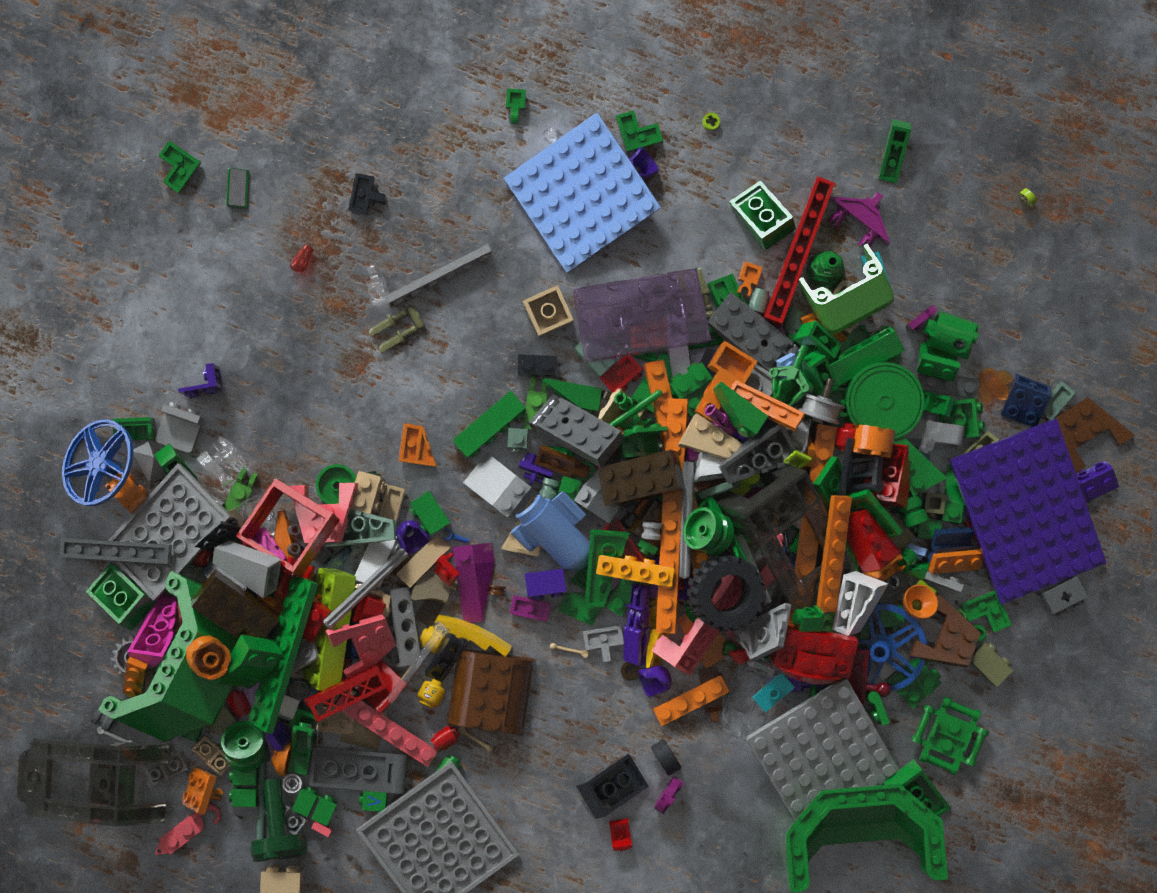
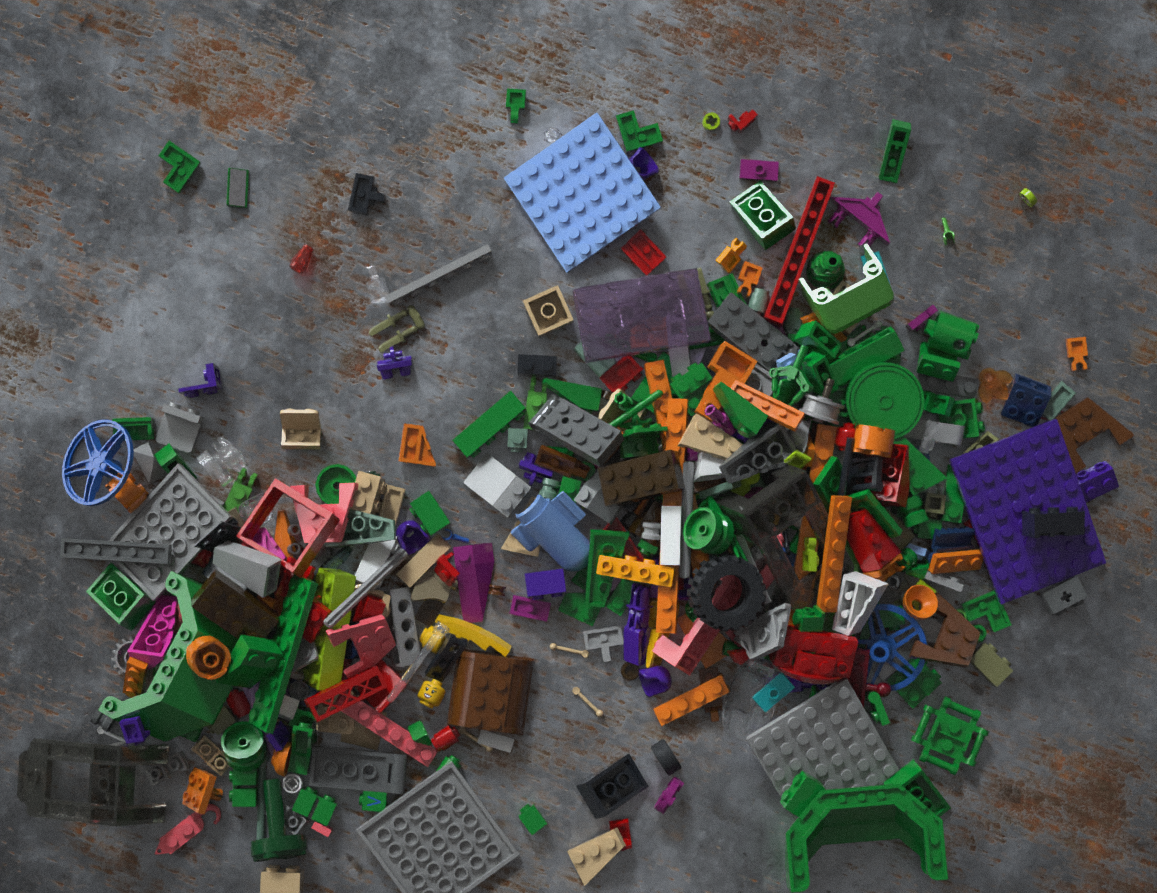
(133, 730): none -> dark purple bracket
(300, 429): none -> tan bracket
(386, 366): none -> dark purple hips
(419, 733): none -> green slope
(495, 741): none -> white sticker
(532, 818): none -> green brick
(594, 854): none -> tan wing
(599, 713): none -> tan hinge
(643, 252): none -> red plate
(671, 535): none -> white tile
(730, 256): none -> light orange plate
(745, 120): none -> red bracket
(759, 170): none -> magenta plate
(801, 793): none -> green brick
(810, 557): none -> lime plate
(851, 342): none -> white hinge
(947, 233): none -> bright green hand
(1053, 522): none -> black wedge
(1077, 349): none -> orange plate

